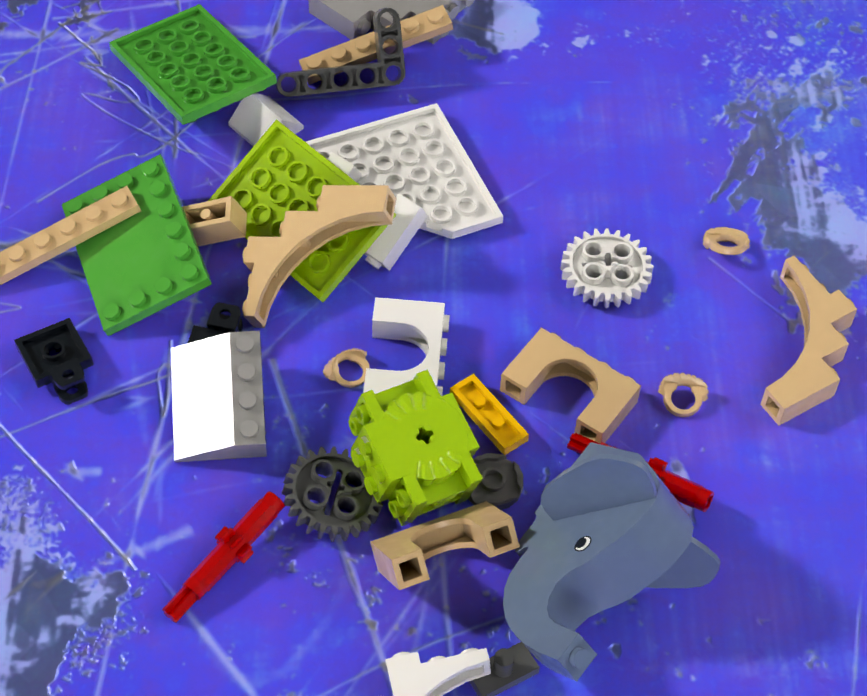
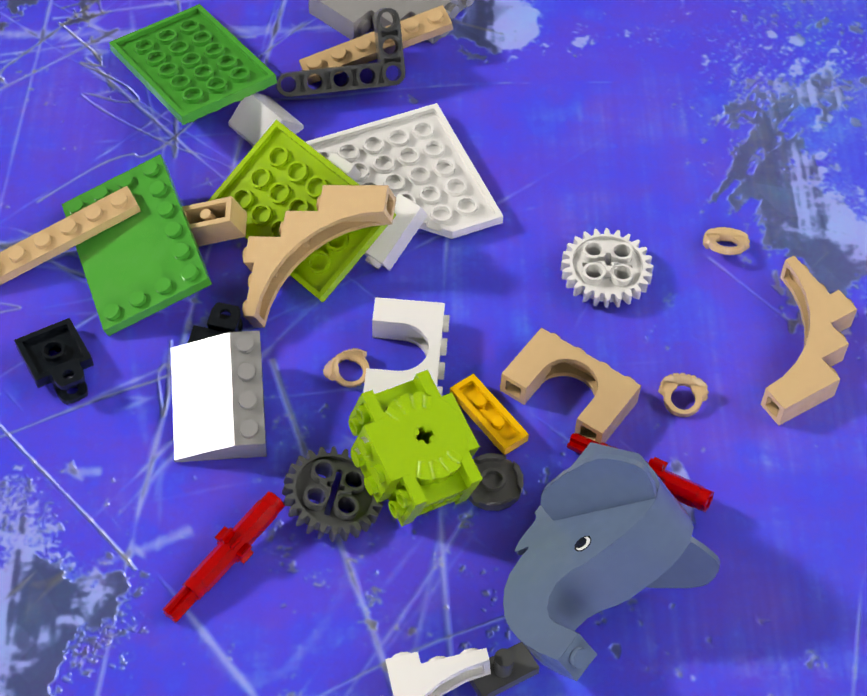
(403, 554): tan arch -> none

